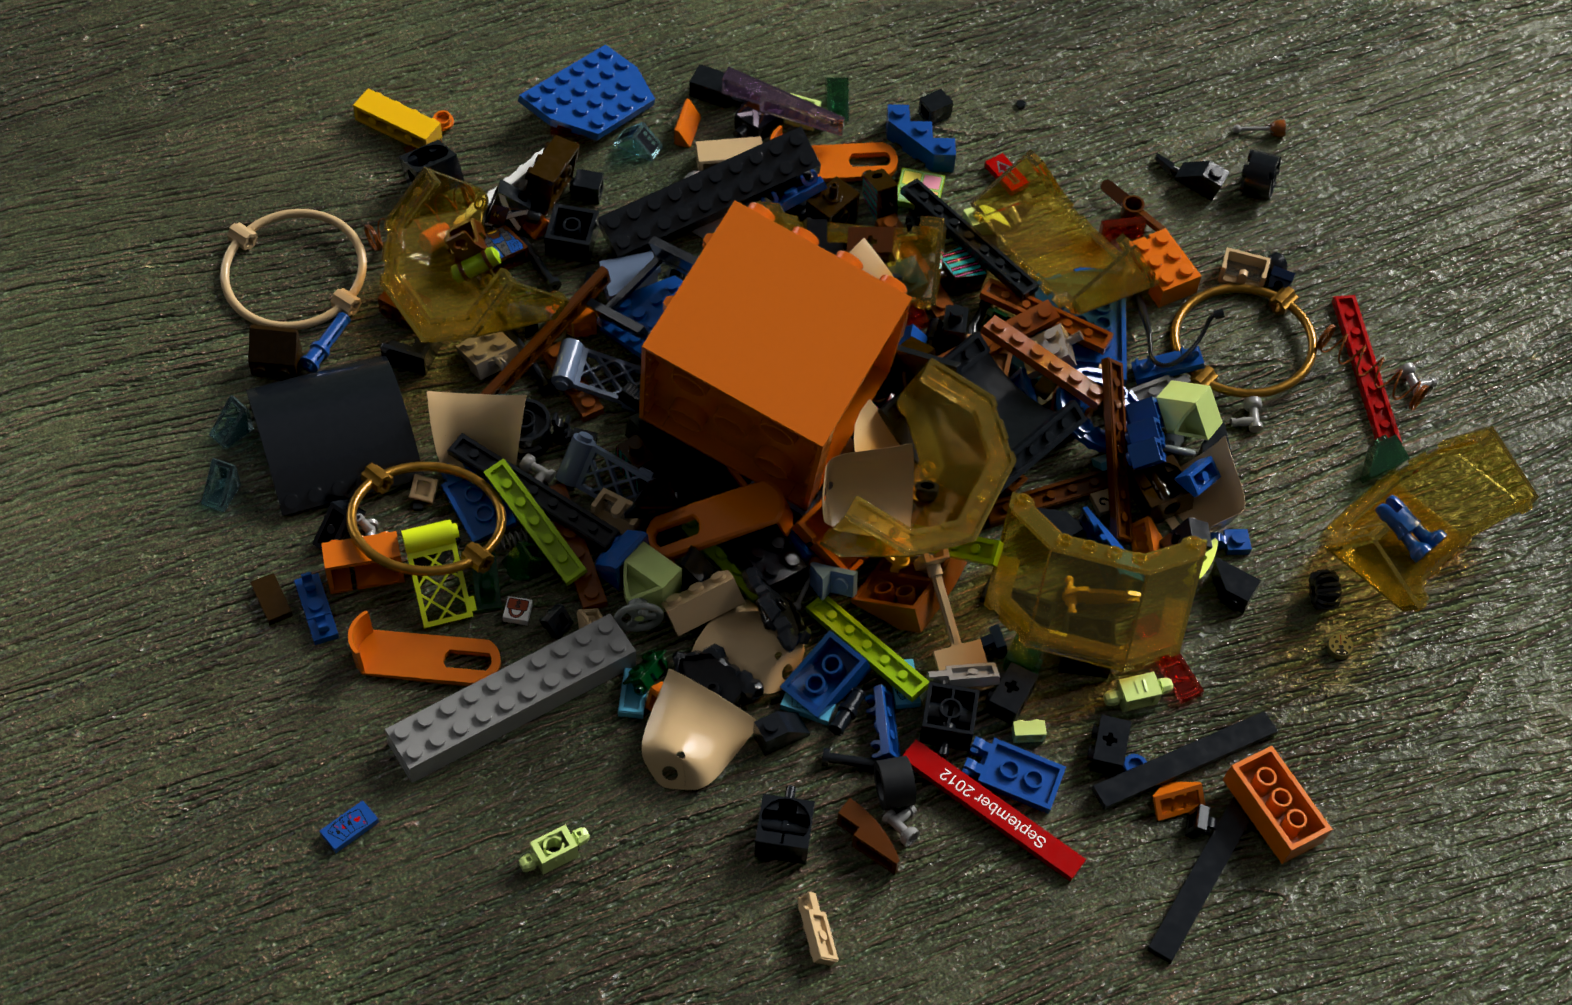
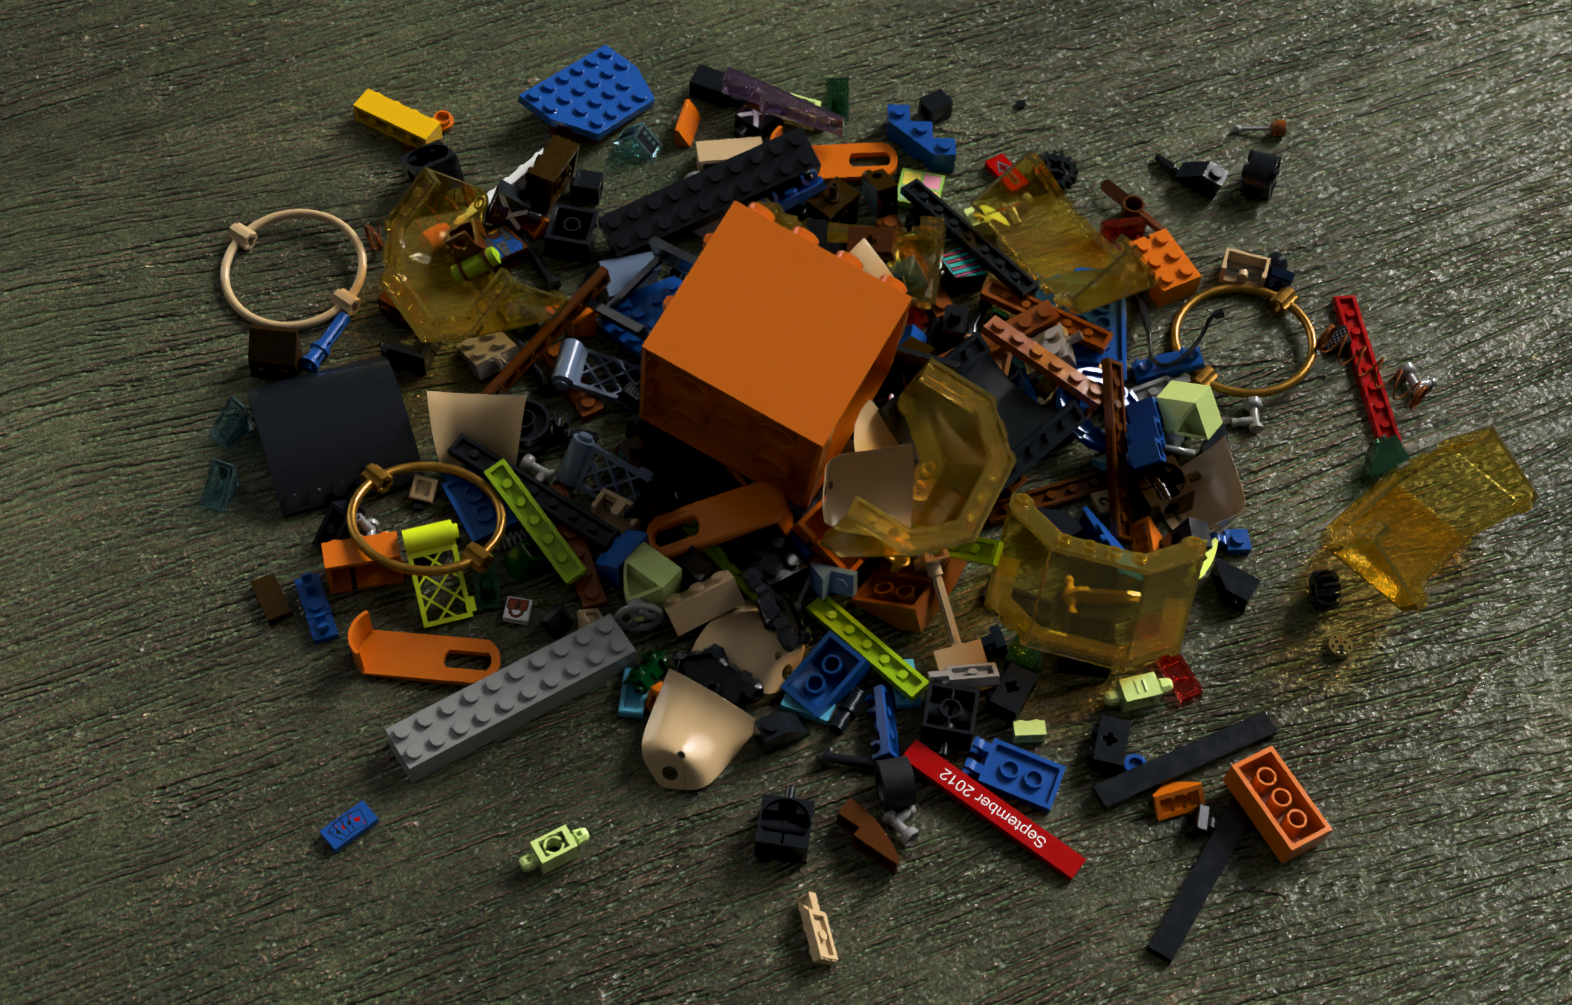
(926, 491): black piece -> none
(1059, 167): none -> black gear
(1199, 476): blue slope -> none
(1338, 334): none -> black slope
(1404, 523): blue piece -> none

